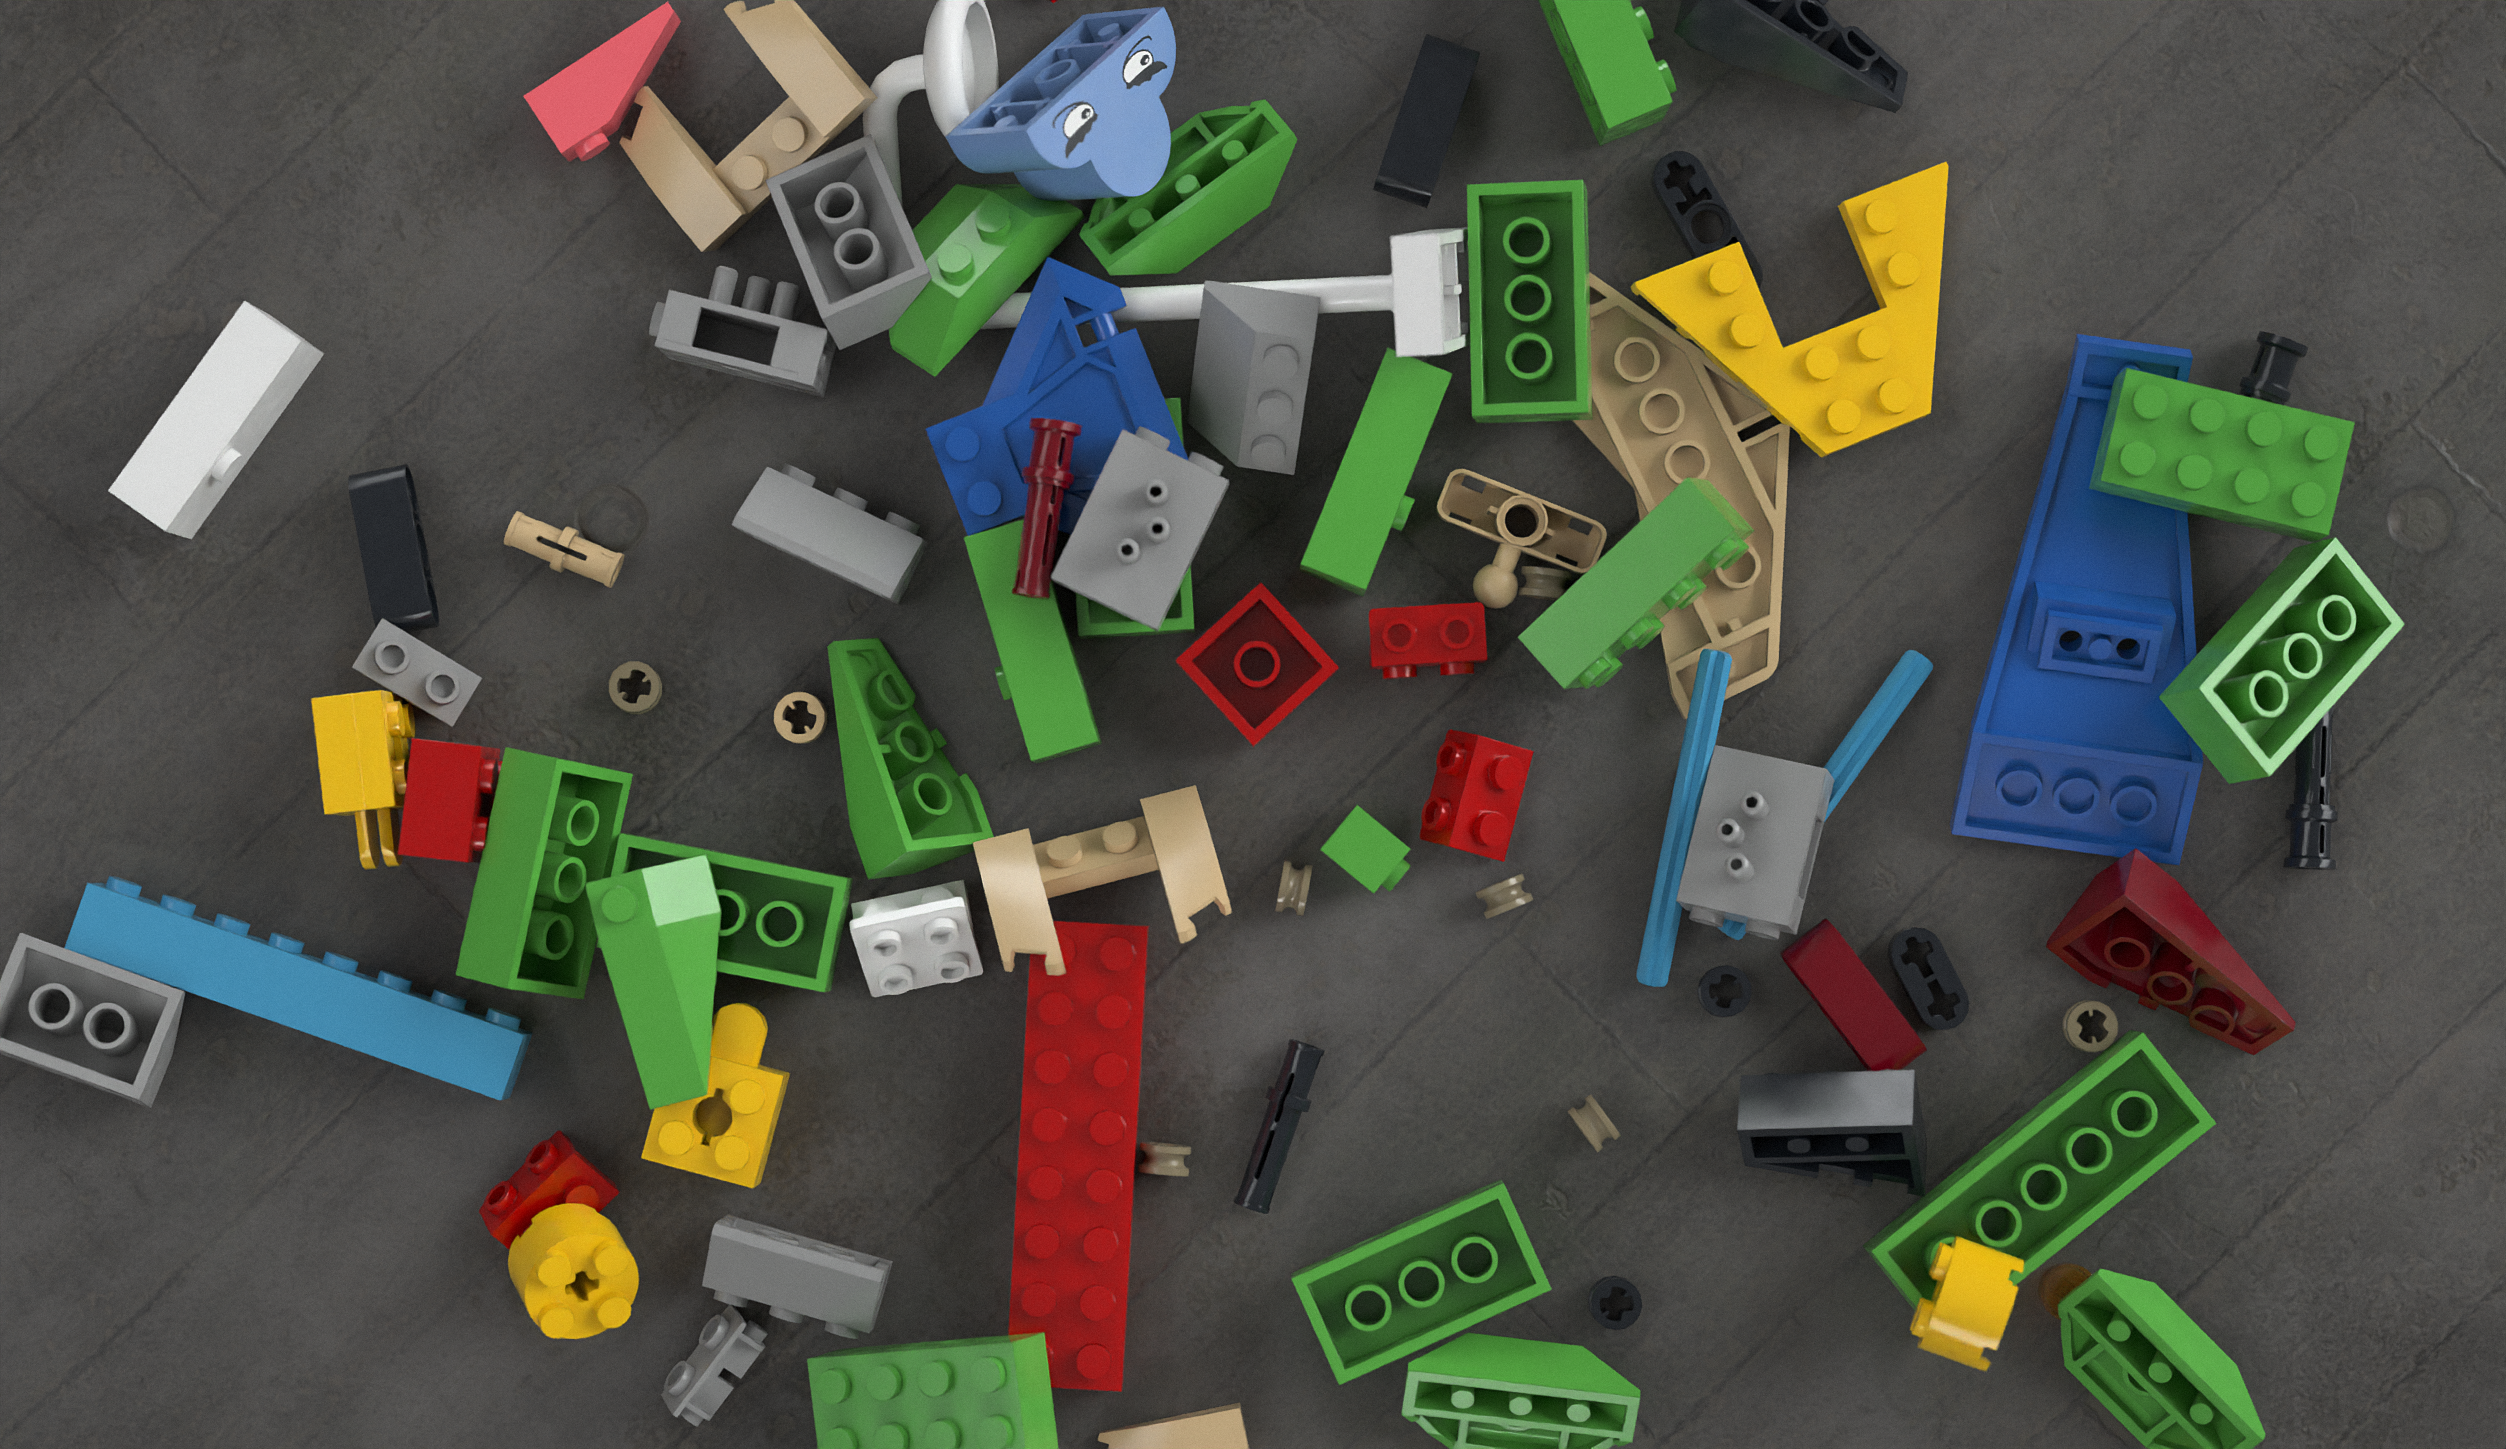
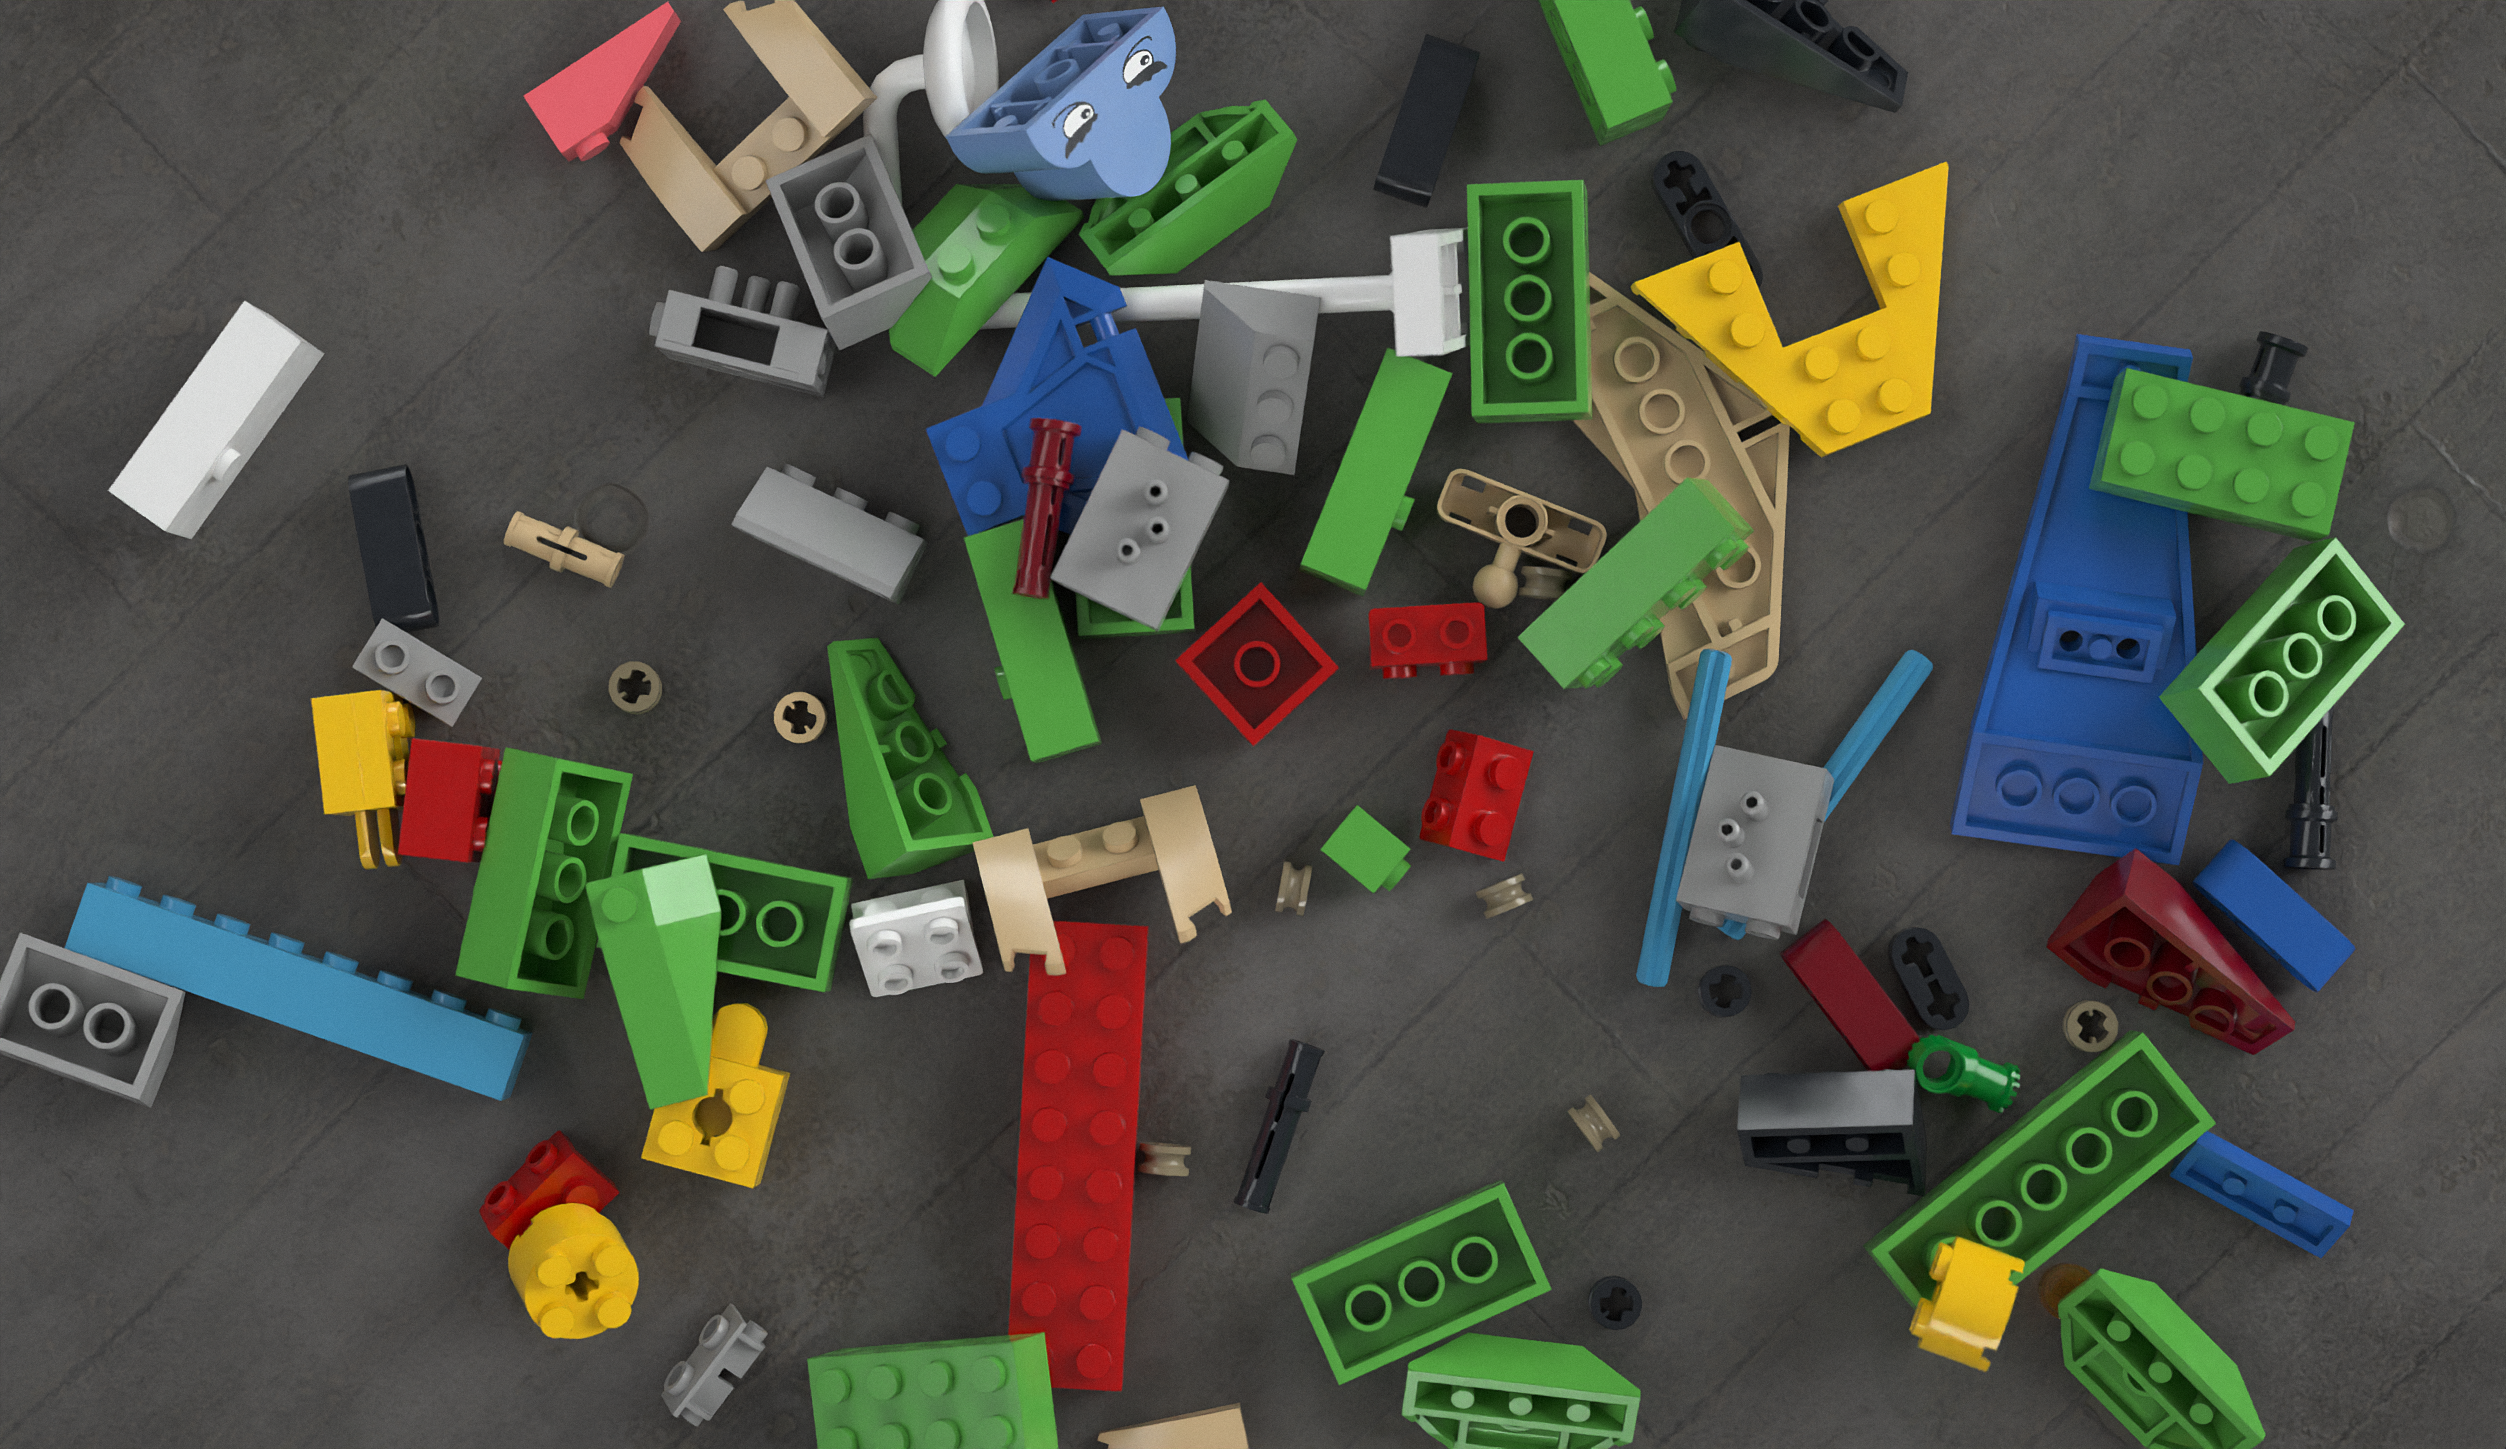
(795, 1276): light grey slope -> none
(1966, 1073): none -> green connector
(2262, 1193): none -> blue plate
(2273, 915): none -> blue beam

